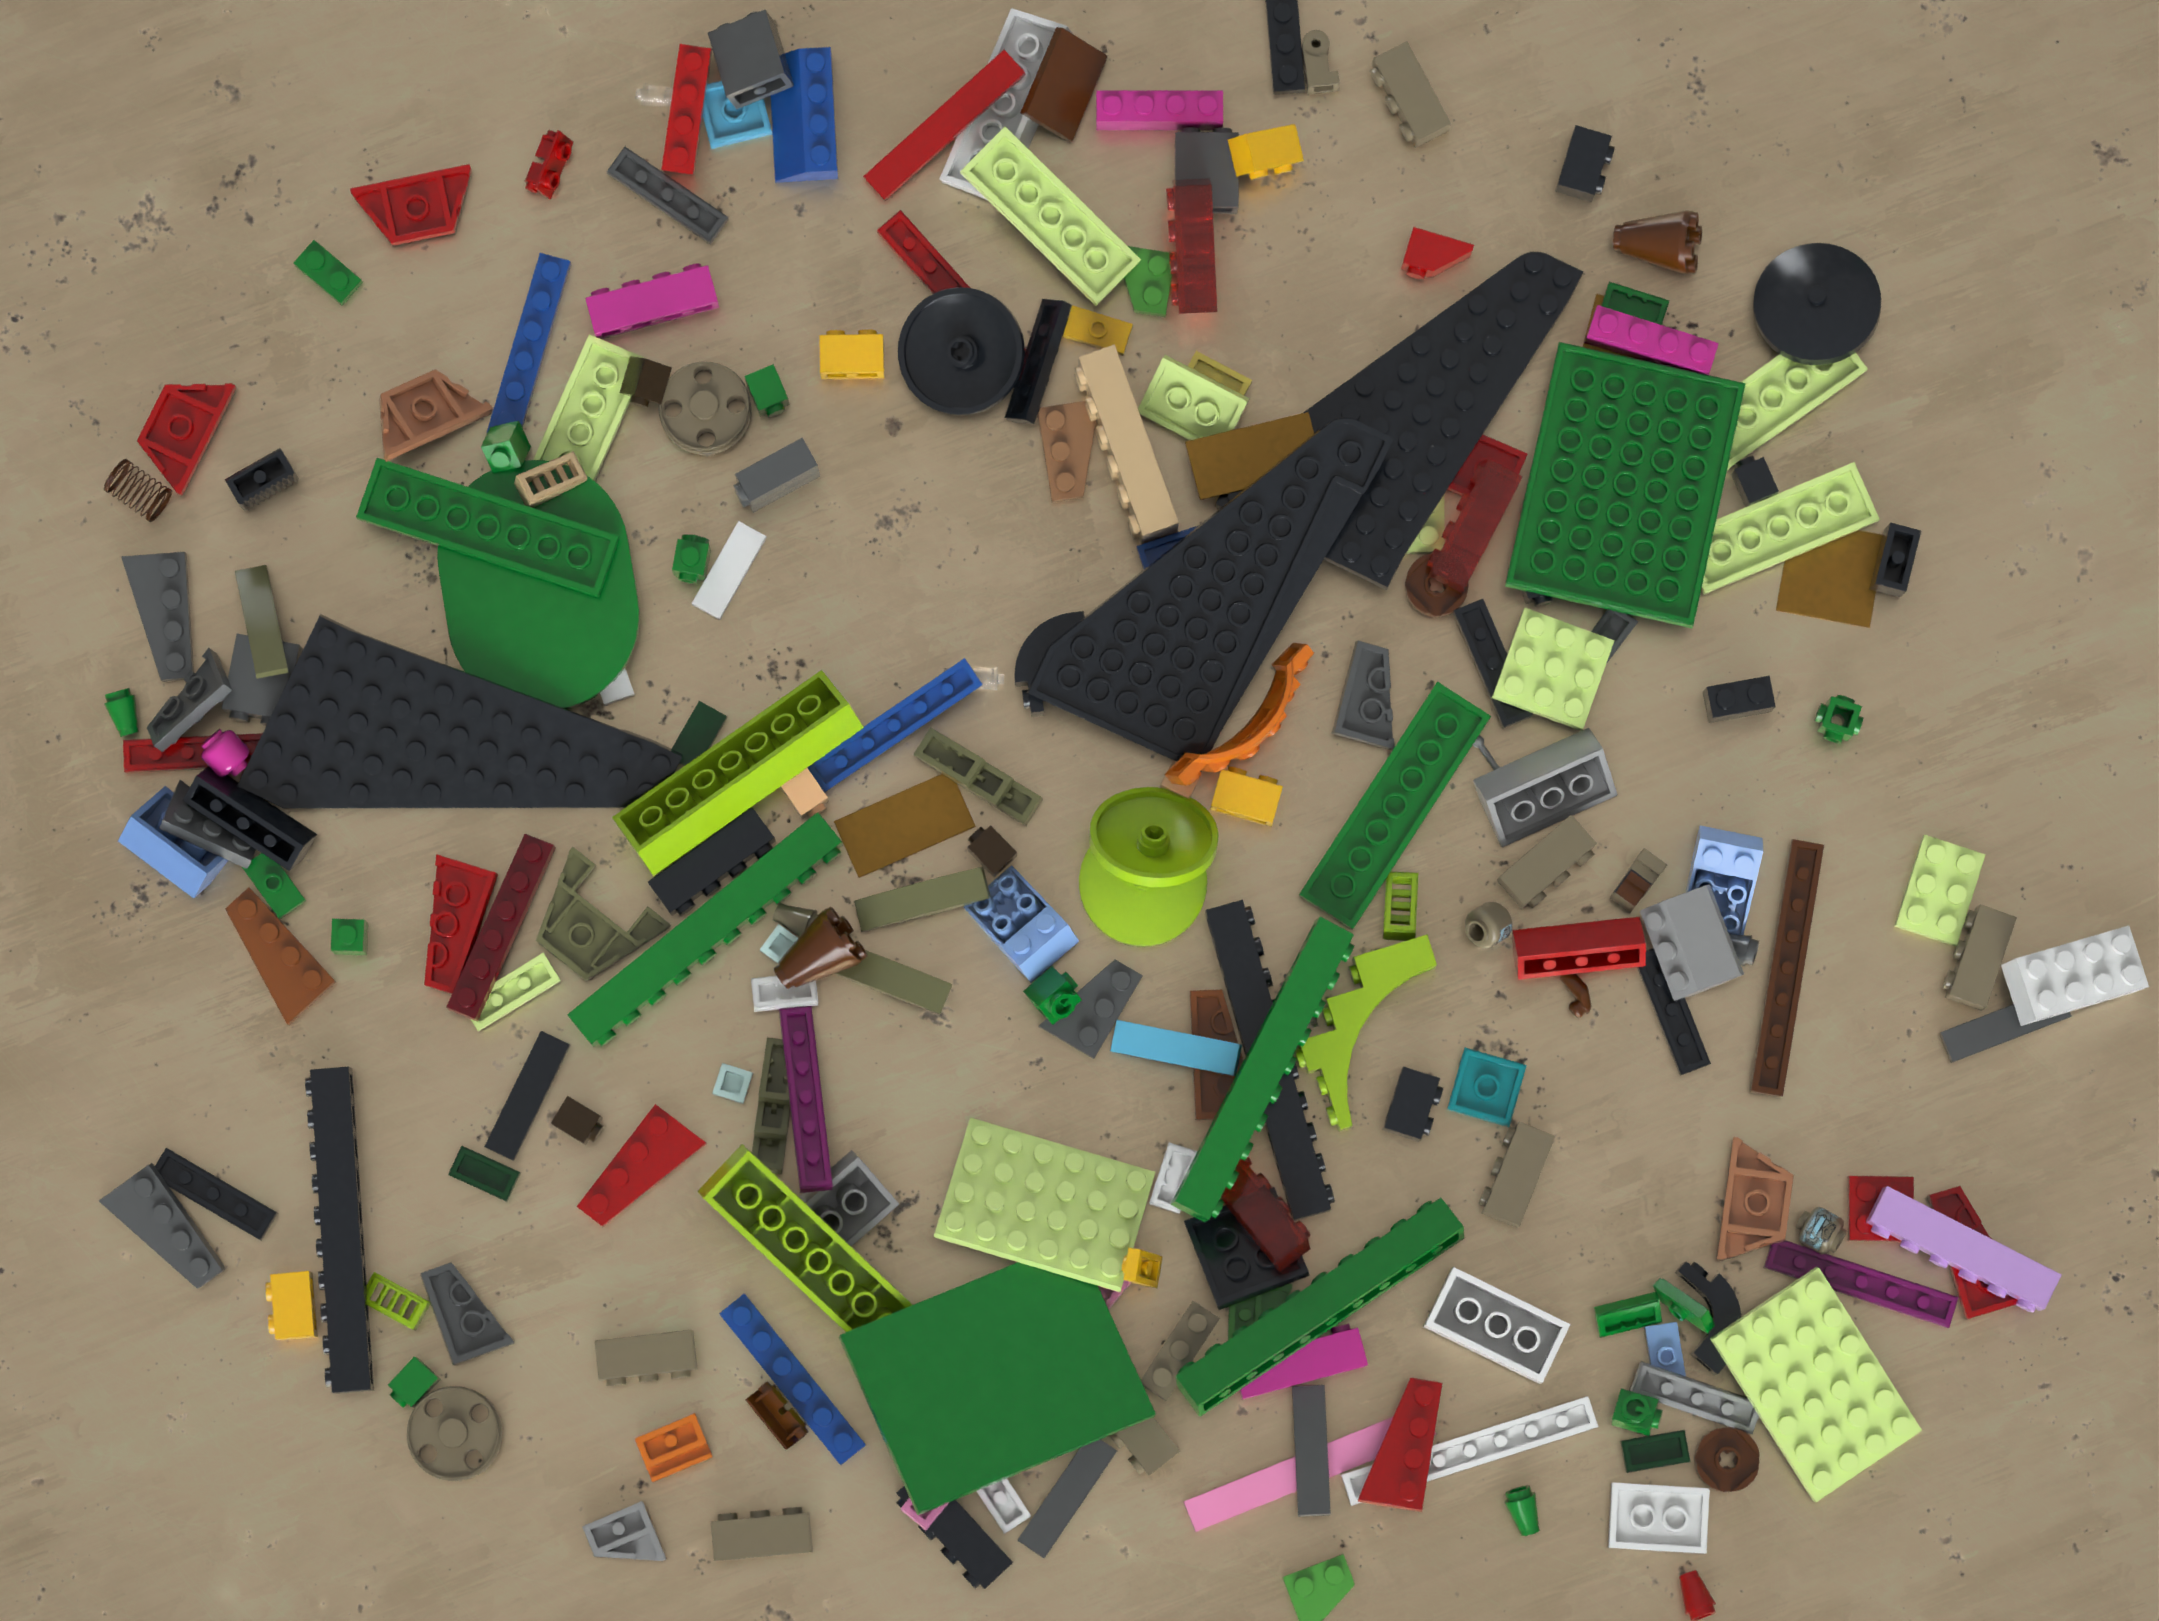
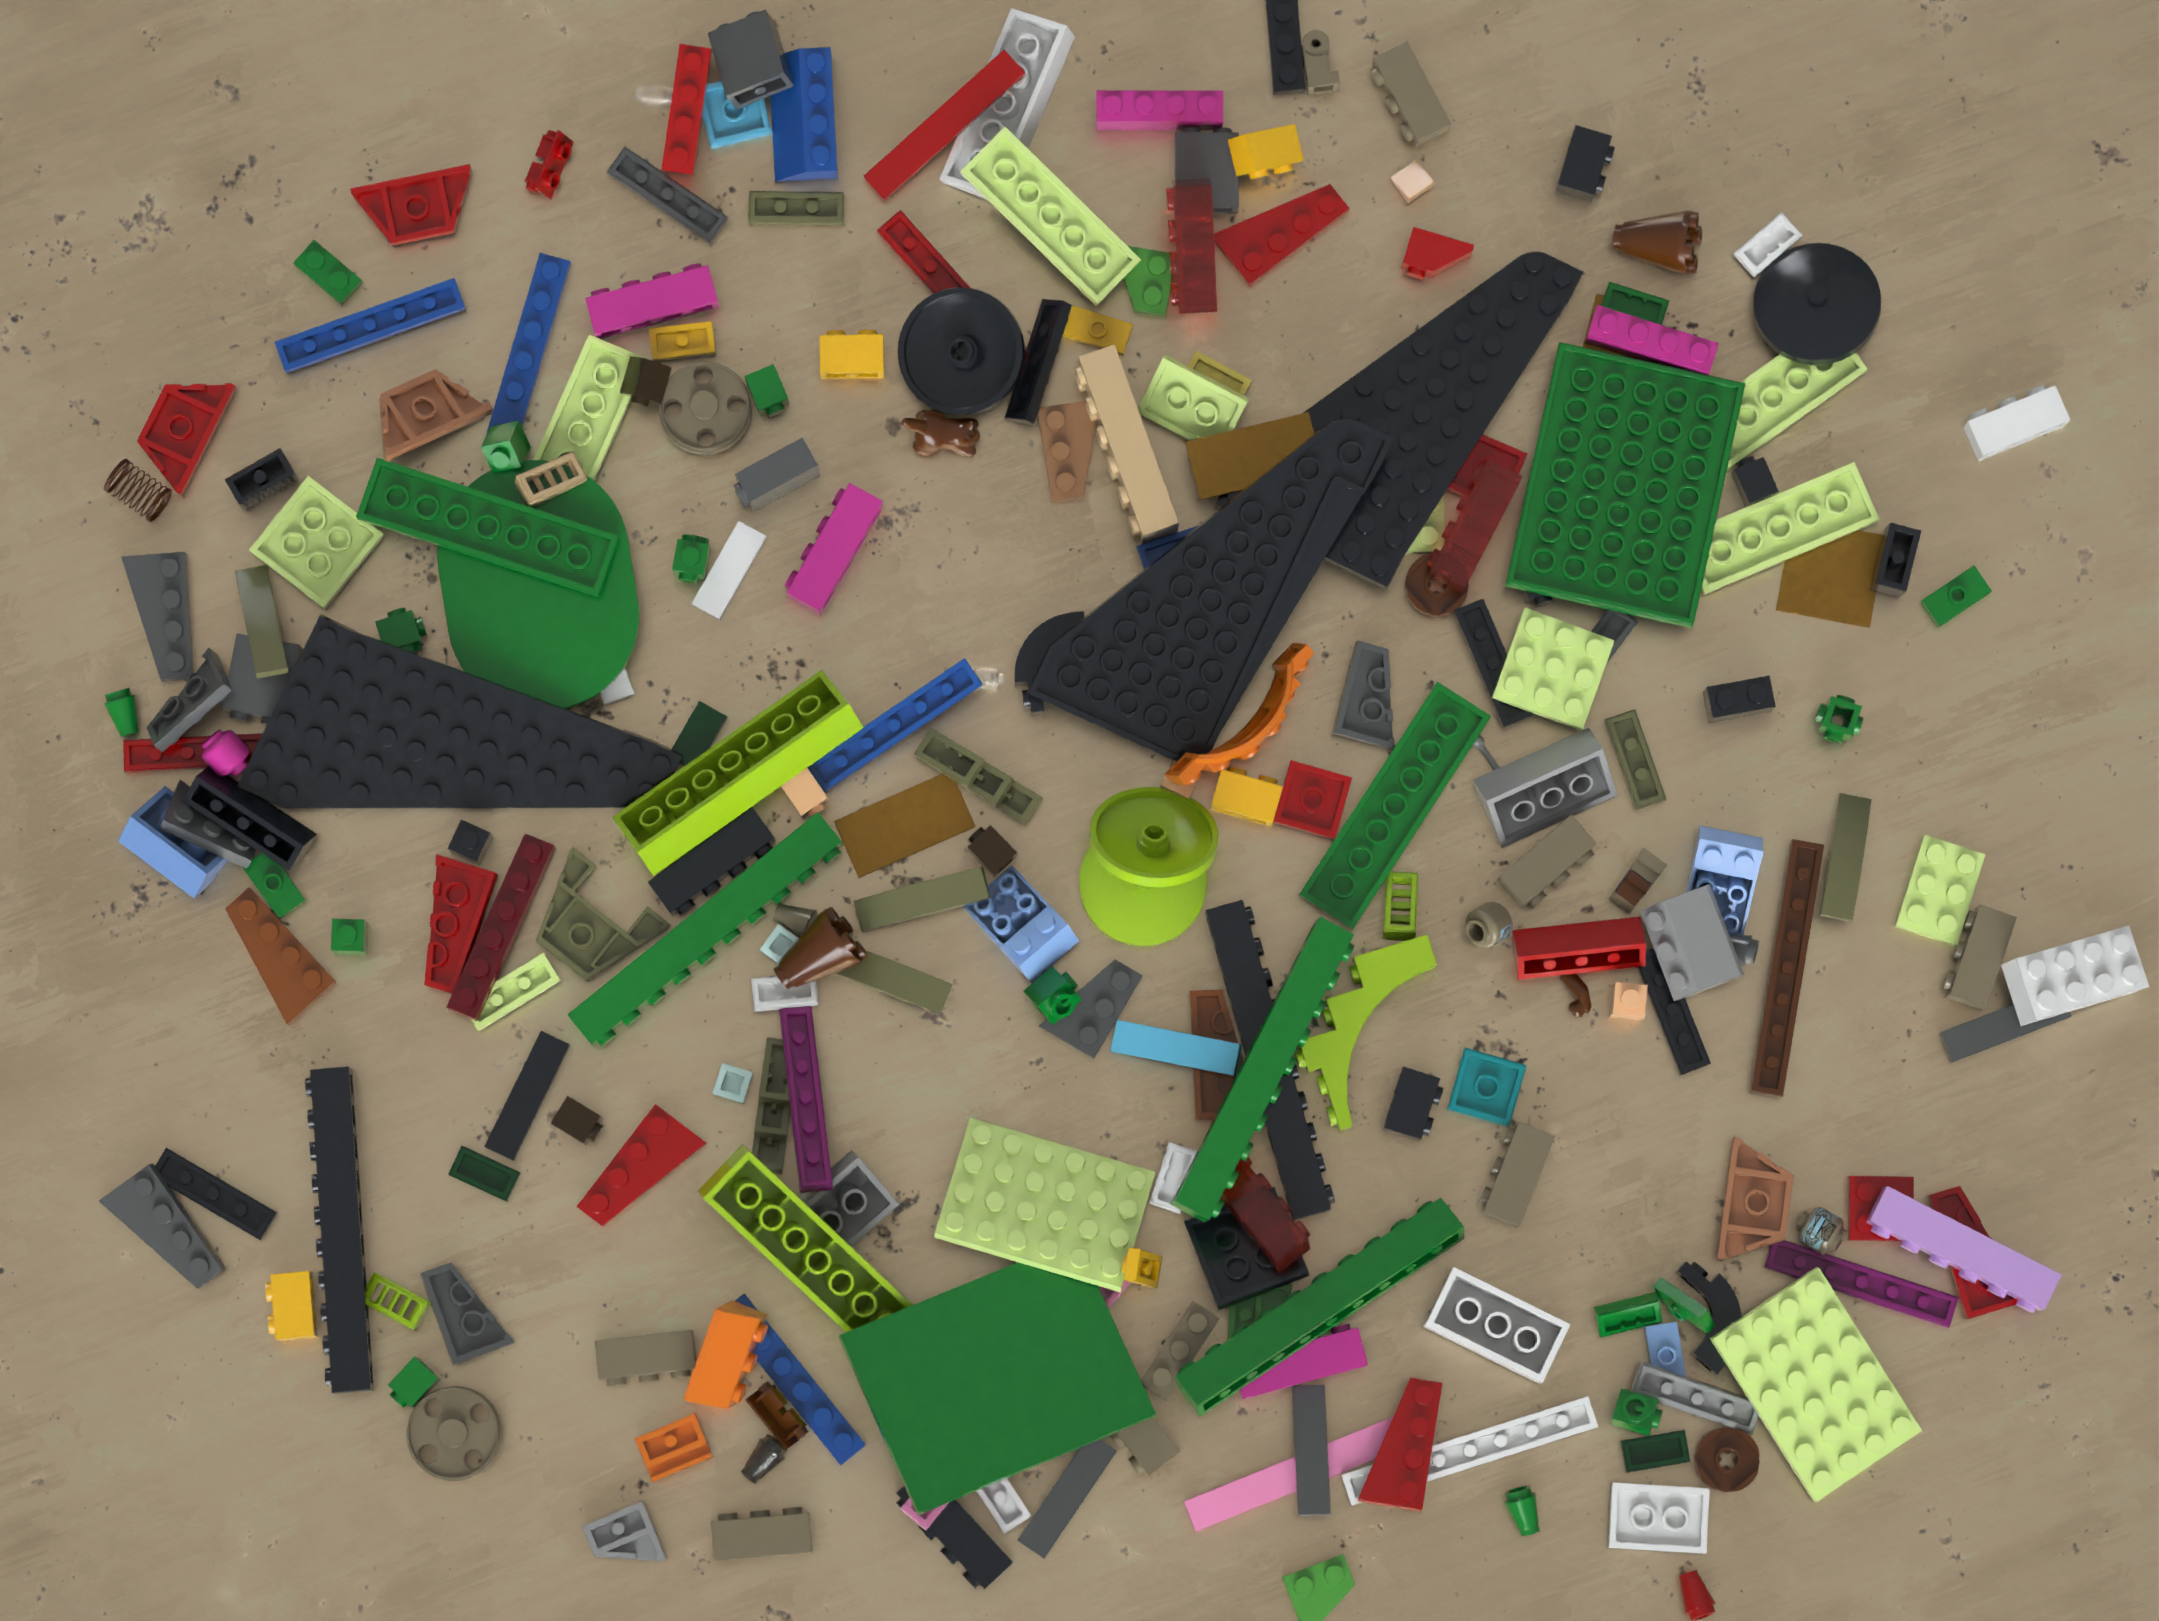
(316, 542): none -> yellowish green plate
(370, 325): none -> blue plate
(402, 630): none -> green brick
(470, 842): none -> black brick
(682, 341): none -> yellow plate
(727, 1356): none -> orange slope
(764, 1458): none -> clear smoke cone
(796, 208): none -> olive tile
(834, 548): none -> dark pink brick
(938, 432): none -> reddish brown animal
(1064, 84): reddish brown tile -> none
(1274, 235): none -> red wing
(1312, 800): none -> red plate
(1412, 181): none -> light nougat slope
(1628, 1001): none -> light nougat brick
(1635, 759): none -> olive tile
(1767, 244): none -> white plate
(1845, 857): none -> olive slope
(1956, 596): none -> green plate
(2016, 421): none -> white brick

